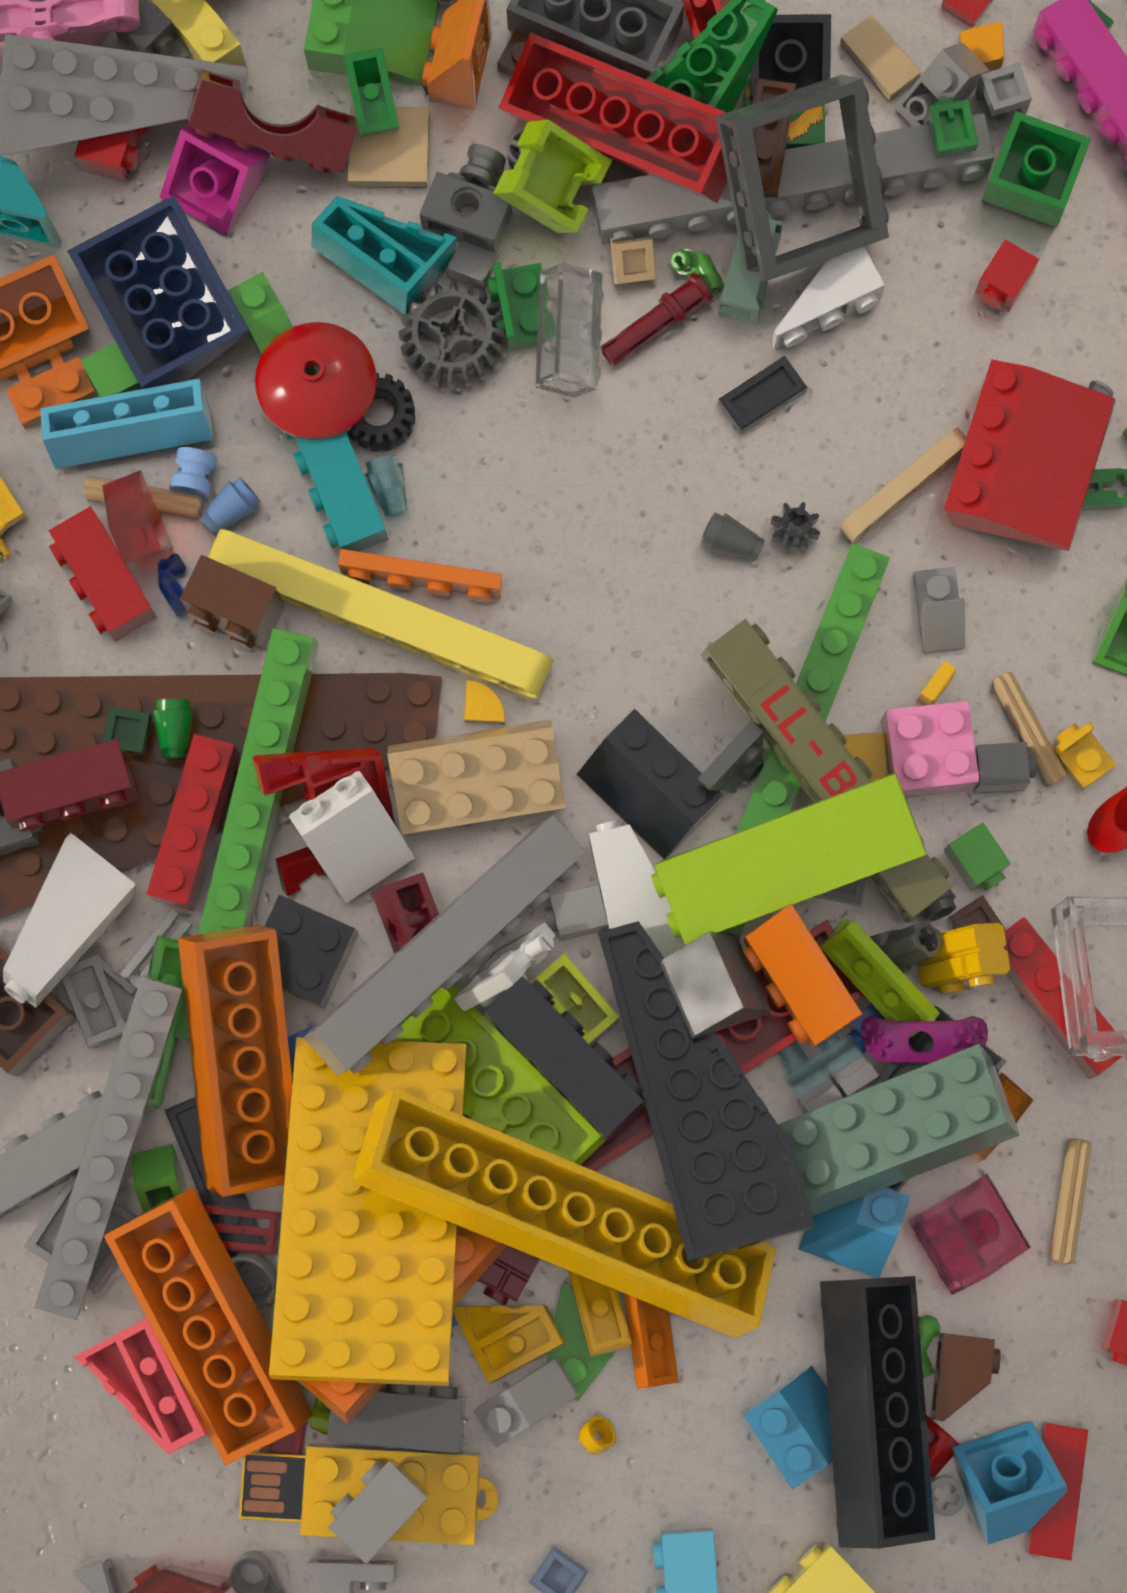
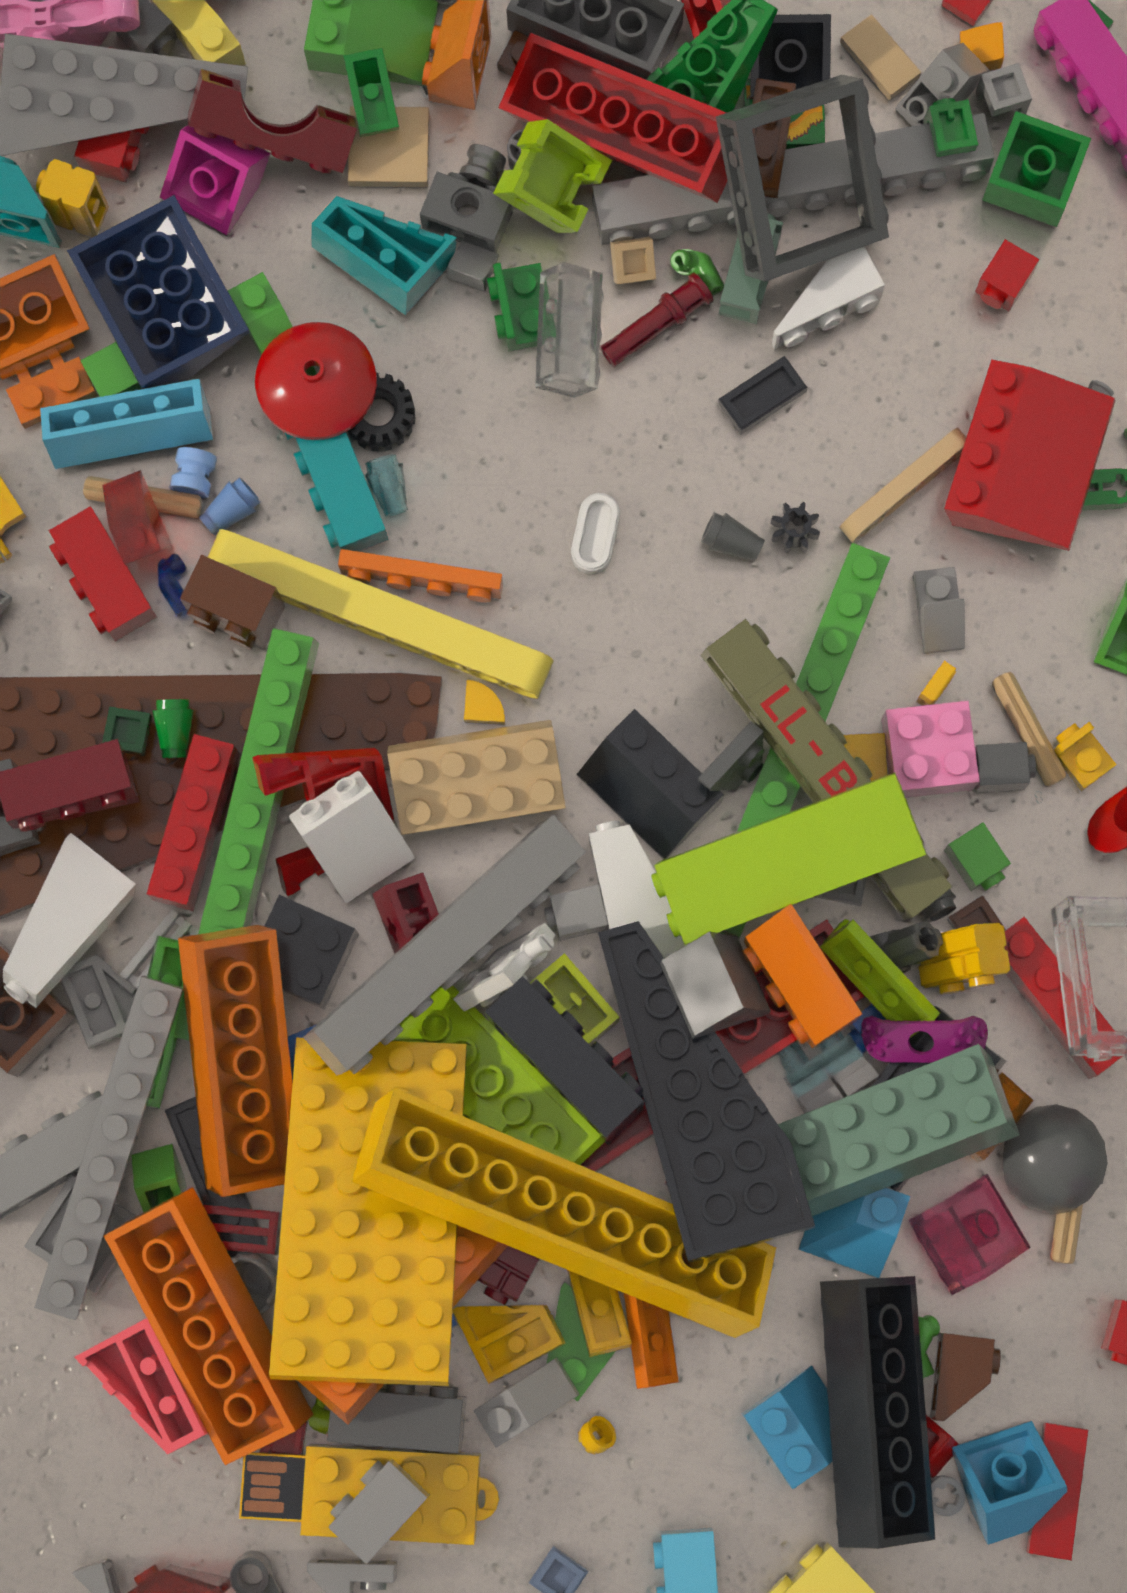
(72, 197): none -> yellow brick
(423, 322): dark grey gear -> none
(595, 533): none -> white tile
(1054, 1159): none -> dark grey cylinder

